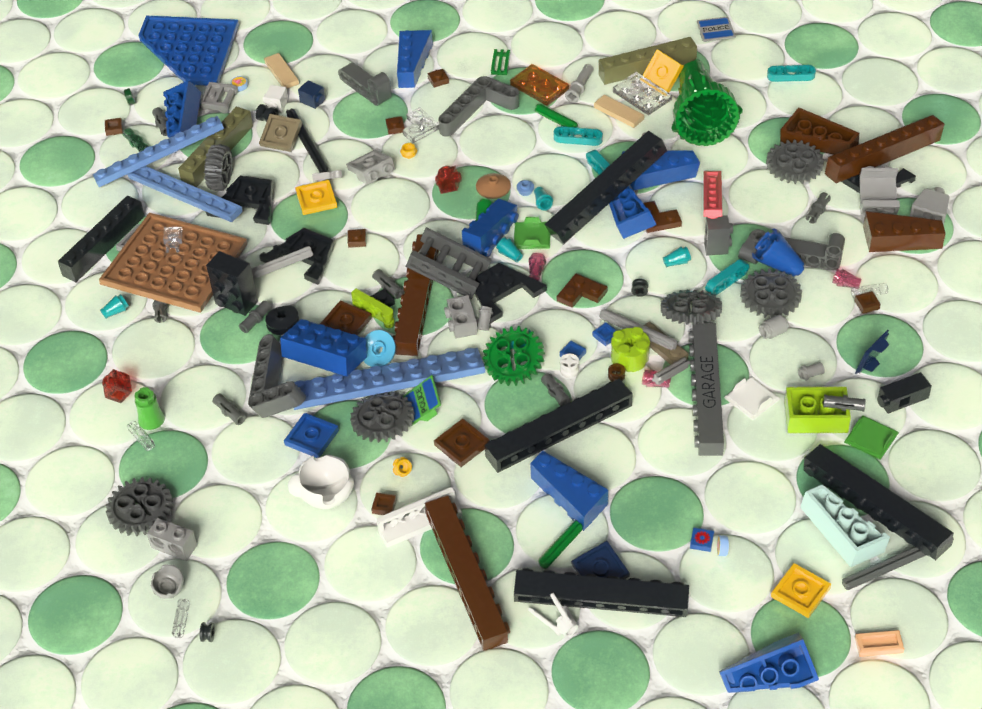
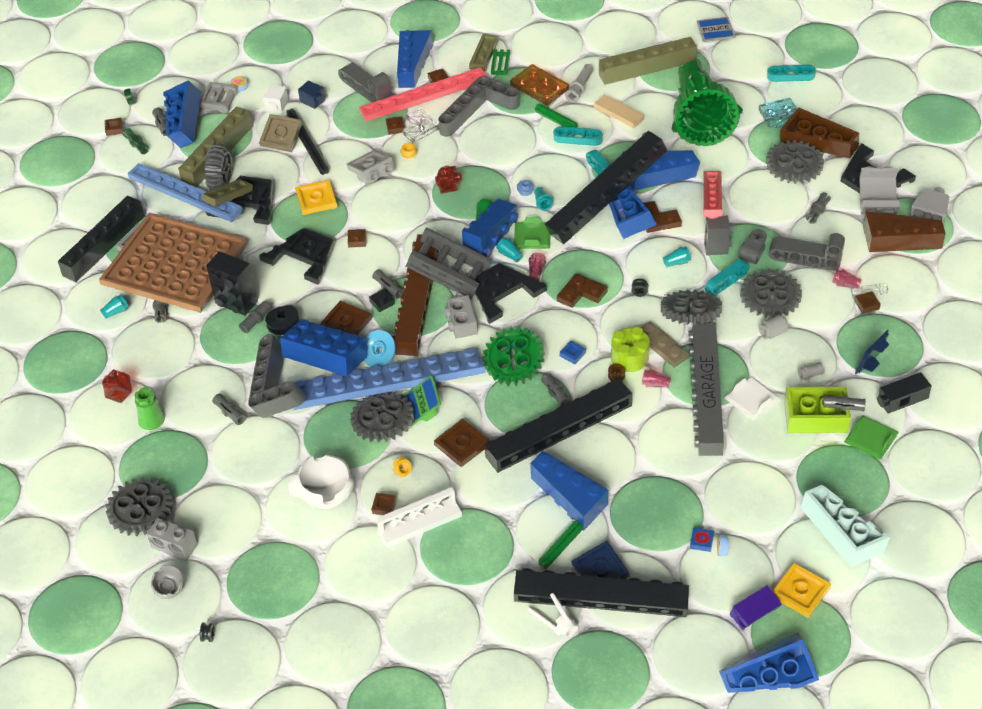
(140, 435): clear axle -> none
(158, 151): medium blue plate -> none
(172, 238): clear plate -> none
(180, 618): clear axle -> none
(190, 46): blue plate -> none
(227, 192): none -> olive plate
(263, 112): black wheel -> none
(281, 71): tan tile -> none
(282, 262): light grey axle -> none
(311, 435): blue plate -> none
(326, 175): plate -> none
(373, 306): lime plate -> none
(420, 95): none -> coral plate
(466, 573): reddish brown brick -> none
(483, 52): none -> olive plate
(484, 318): light grey pin -> none
(493, 185): medium nougat dish -> none
(569, 365): white wheel -> none
(604, 334): blue tile -> none
(623, 323): light grey axle -> none
(642, 93): clear plate -> none
(663, 70): yellow plate -> none
(670, 371): light grey axle -> none
(755, 607): none -> dark purple hinge
(777, 109): none -> clear light blue plate
(778, 254): blue cone -> none
(878, 502): black brick -> none
(879, 643): light nougat tile -> none
(882, 568): dark grey axle -> none
(884, 148): reddish brown brick -> none

